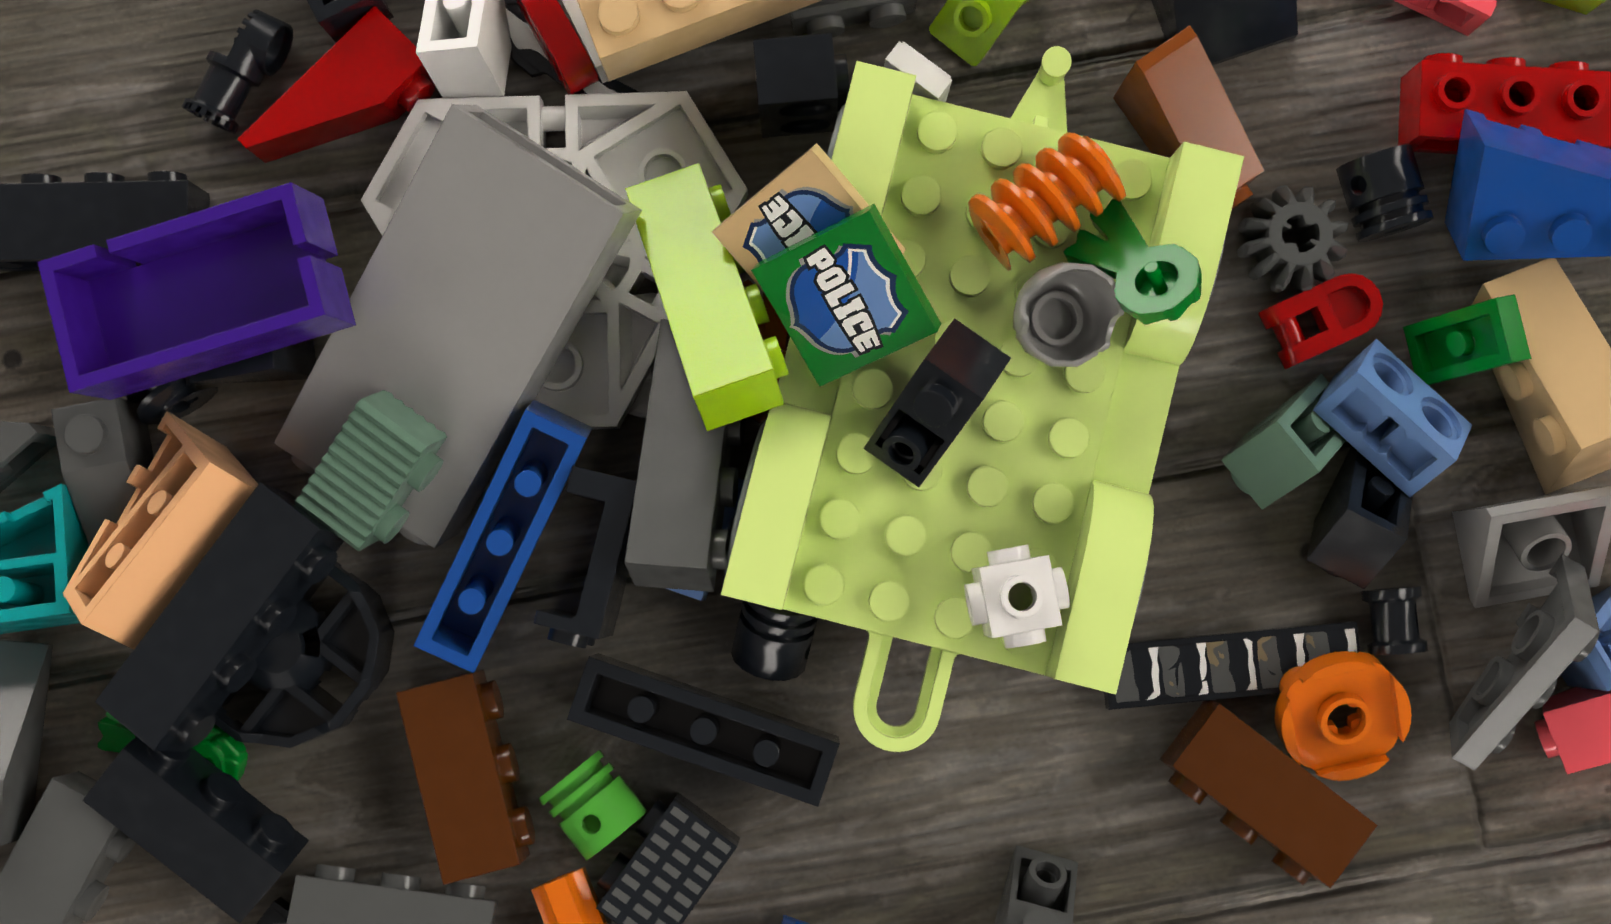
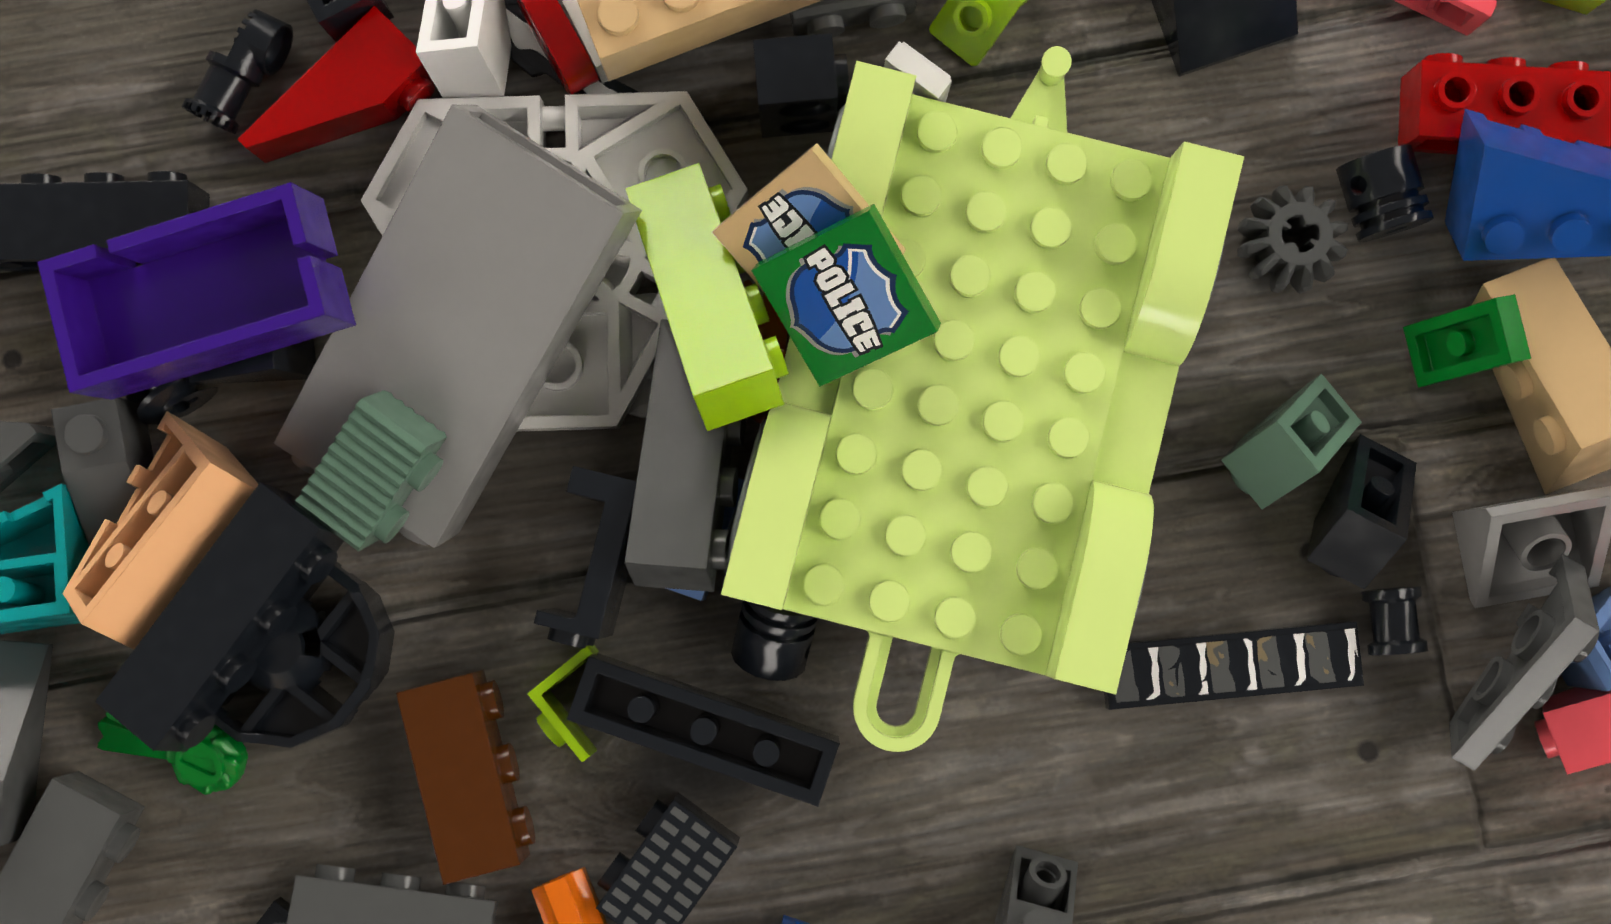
(197, 824): black brick -> none
(502, 536): blue brick -> none
(554, 716): none -> lime bracket
(593, 805): bright green piece -> none
(937, 402): black slope -> none
(989, 600): white brick -> none
(1043, 196): orange piece -> none
(1066, 314): light grey hair -> none
(1151, 280): green piece -> none
(1179, 99): dark orange slope -> none
(1266, 795): reddish brown brick -> none
(1322, 685): orange plate -> none
(1341, 307): red plate -> none
(1393, 418): medium blue brick -> none

